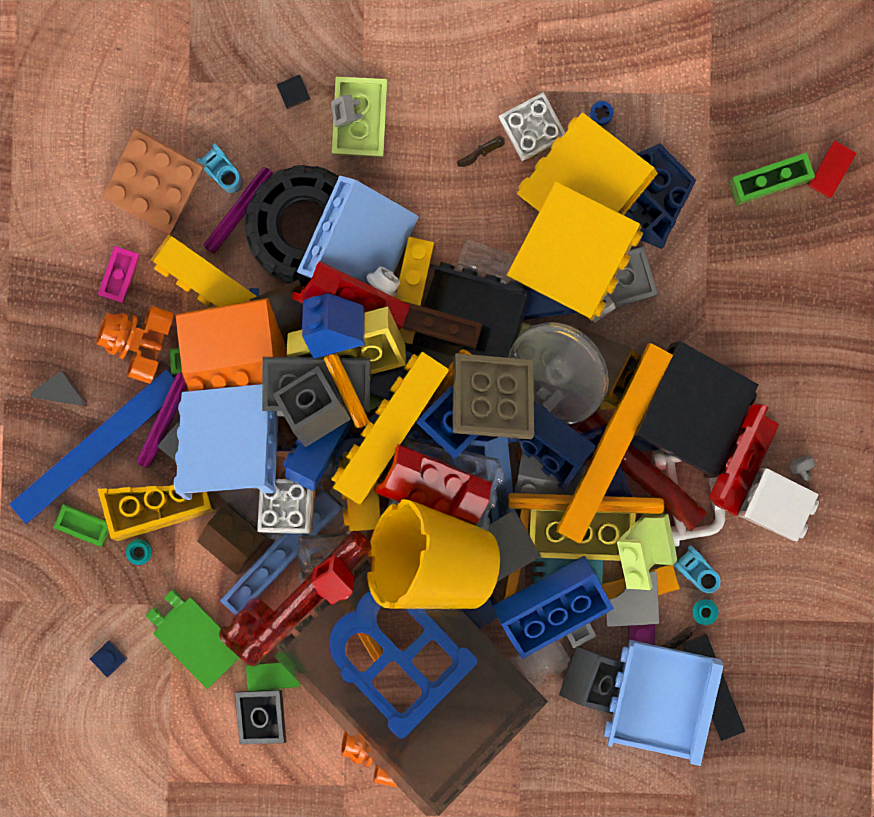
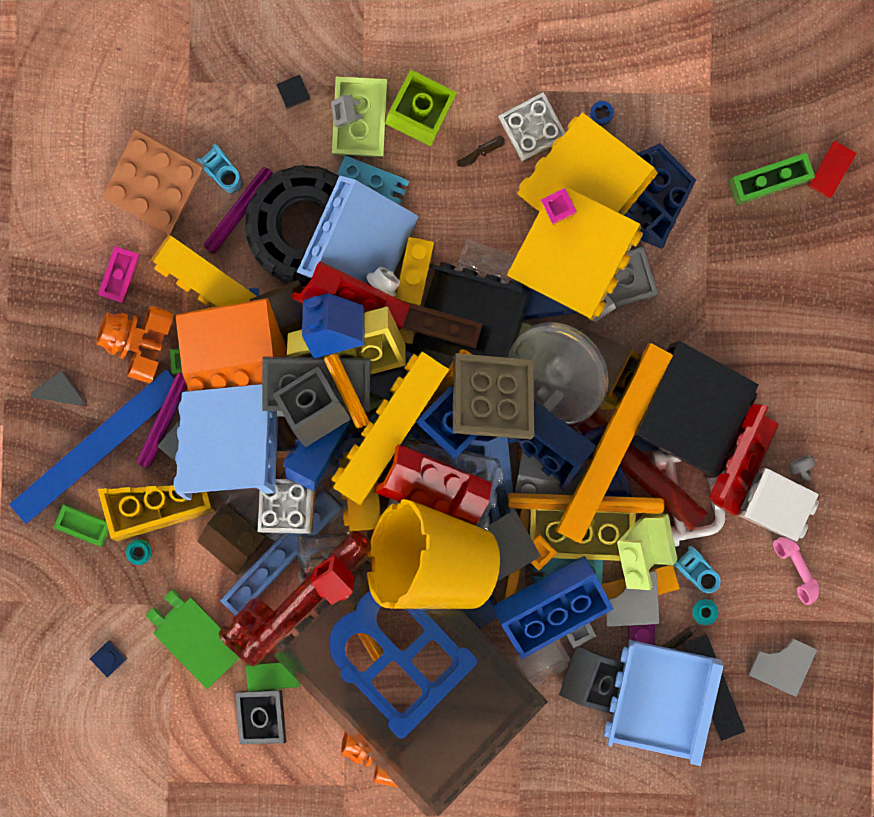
(373, 177): none -> medium azure hinge
(420, 108): none -> lime brick
(546, 551): none -> light orange tile
(558, 206): none -> dark pink plate
(784, 668): none -> light grey tile
(809, 590): none -> bright pink bar

